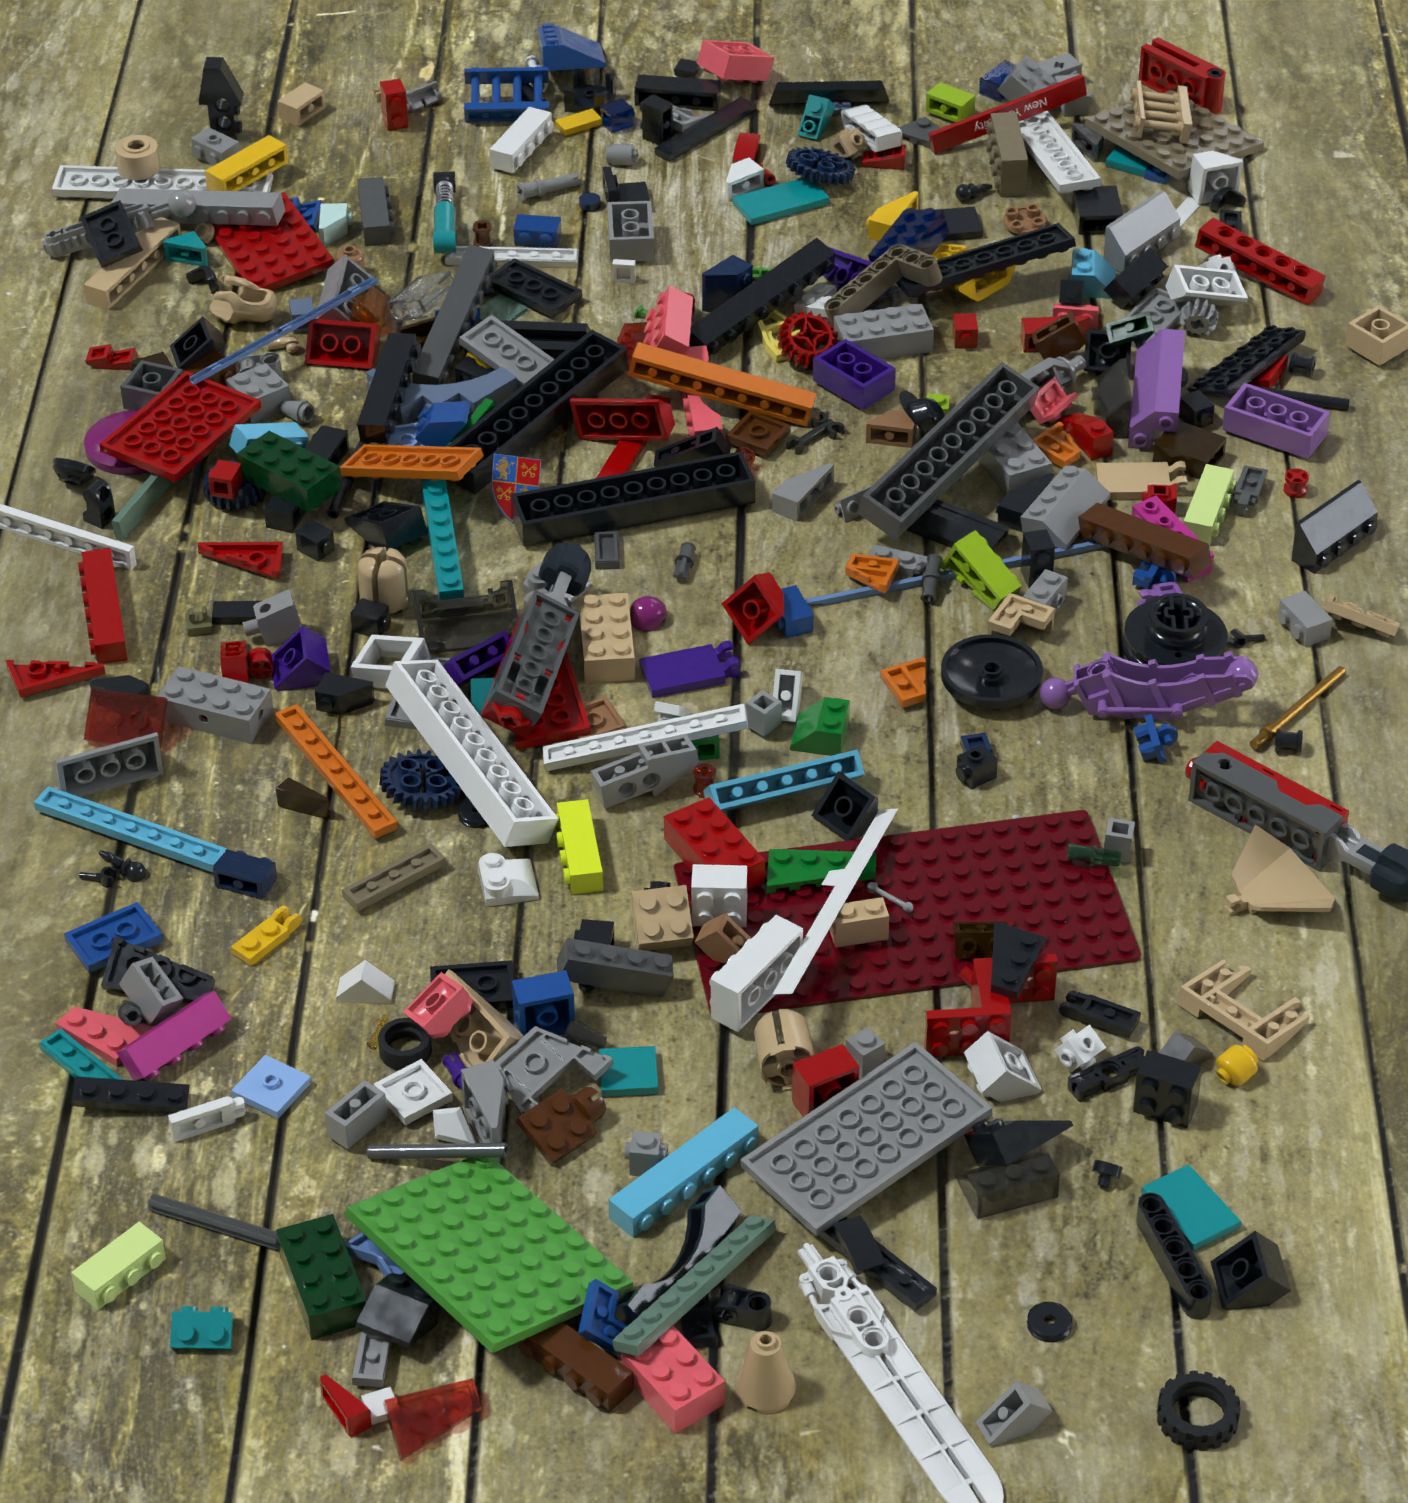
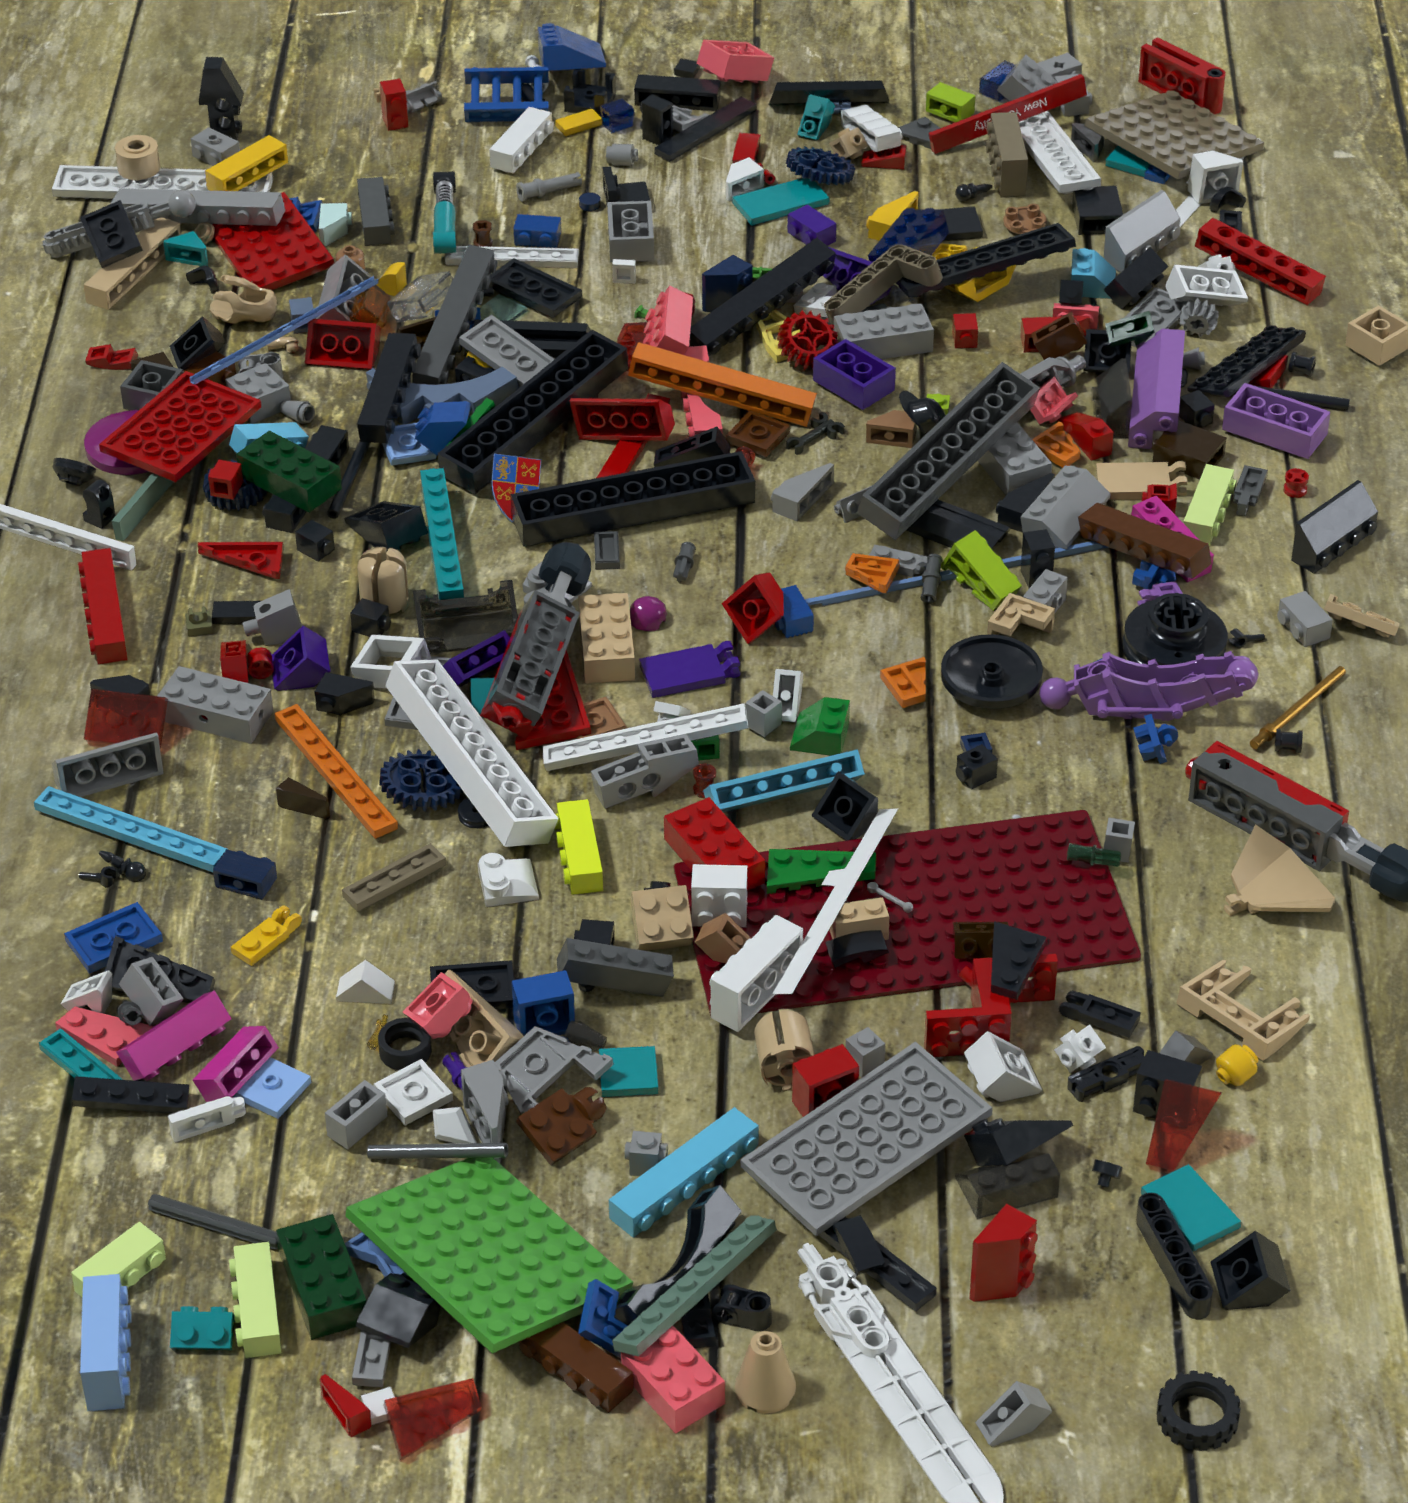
(48, 675): red wing -> none
(93, 991): none -> white slope
(105, 1342): none -> light blue brick
(235, 1063): none -> dark pink brick
(256, 1300): none -> yellowish green brick
(301, 104): tan brick -> none
(393, 279): none -> yellow brick
(411, 462): orange plate -> none
(810, 224): none -> dark purple brick
(861, 944): none -> black slope
(1003, 1256): none -> red slope
(1049, 1332): black piece -> none
(1178, 109): tan fence -> none
(1178, 1120): none -> clear red wing
(1193, 359): none -> light grey cone

